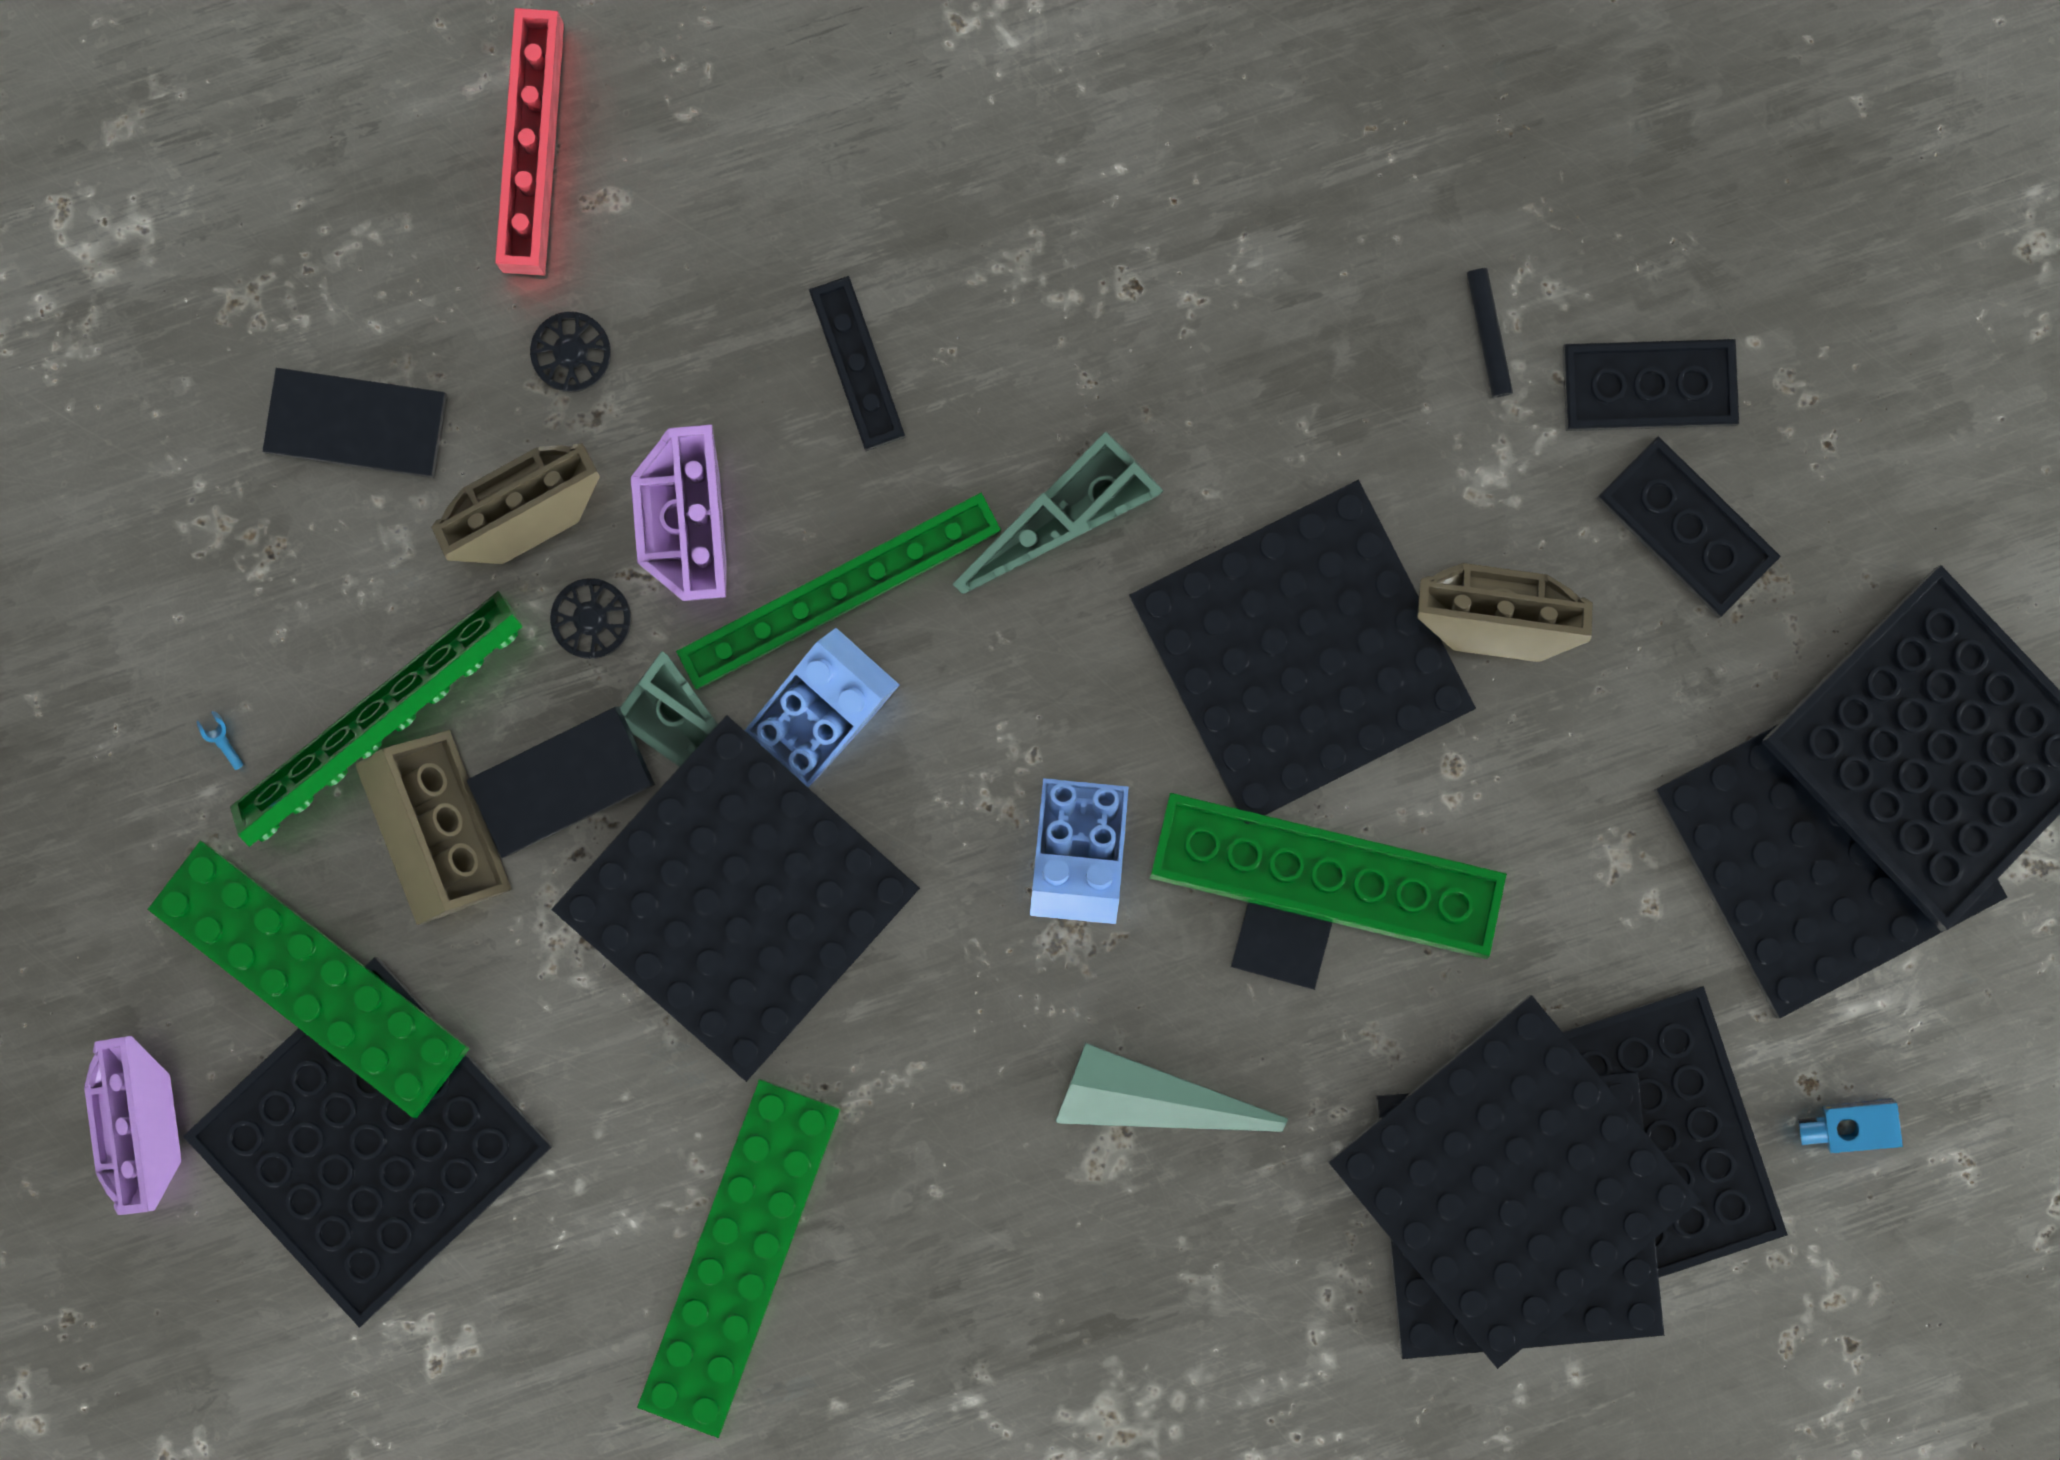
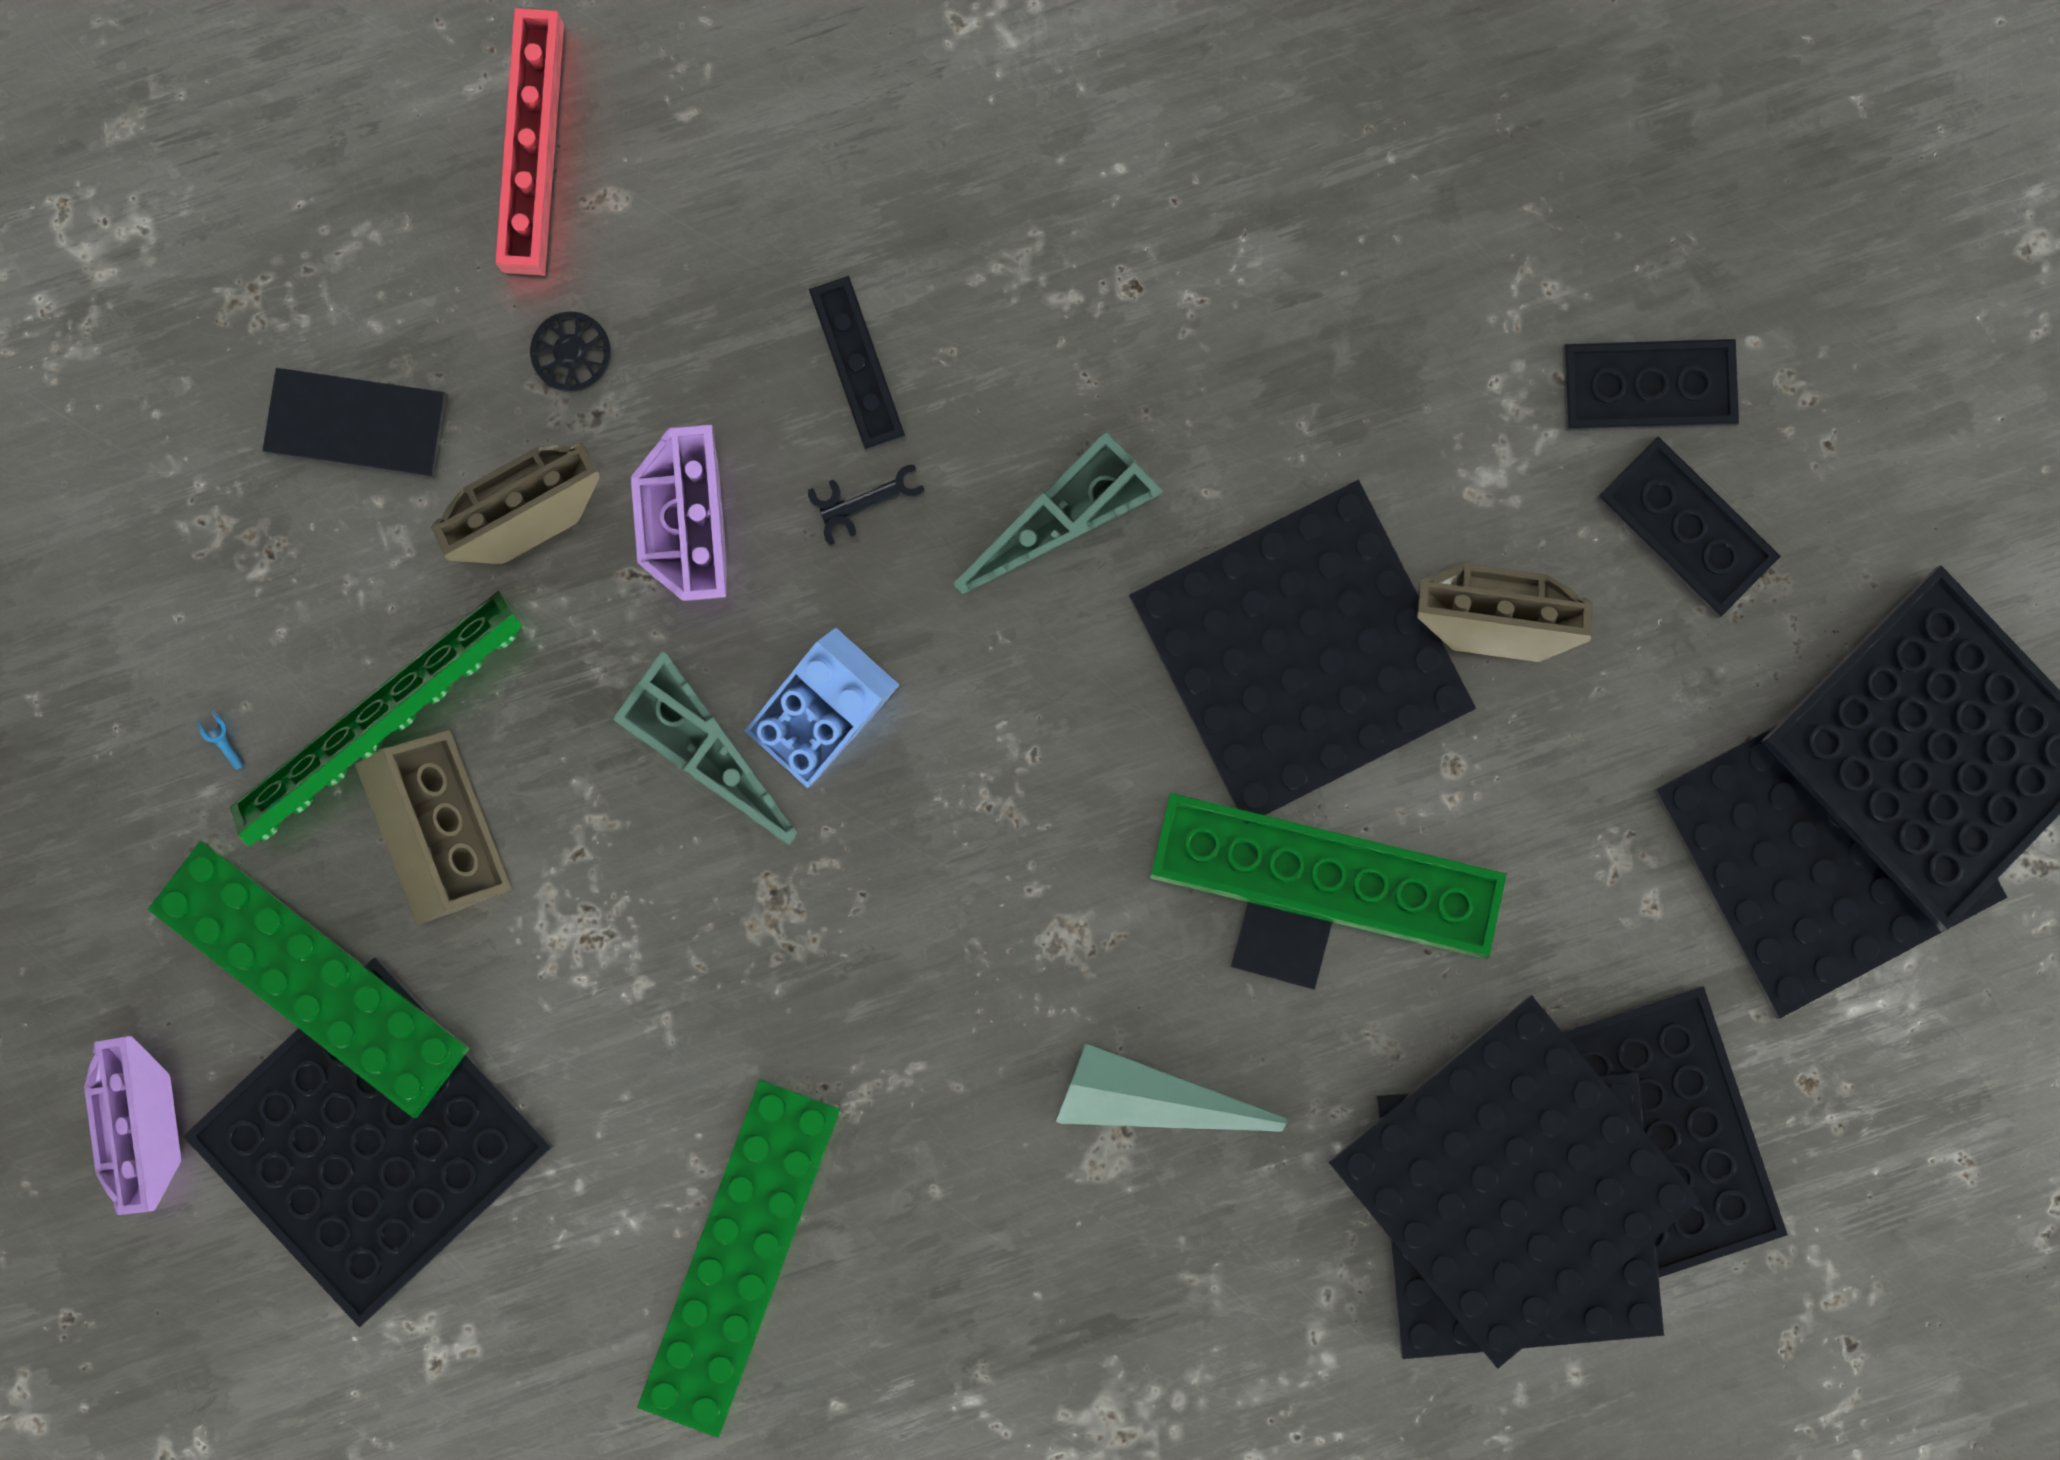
(560, 782): black tile -> none
(590, 618): black wheel -> none
(735, 898): black plate -> none
(835, 511): none -> black bar
(838, 591): green plate -> none
(1079, 851): light blue slope -> none
(1489, 332): black piece -> none
(1875, 1126): dark azure torso -> none

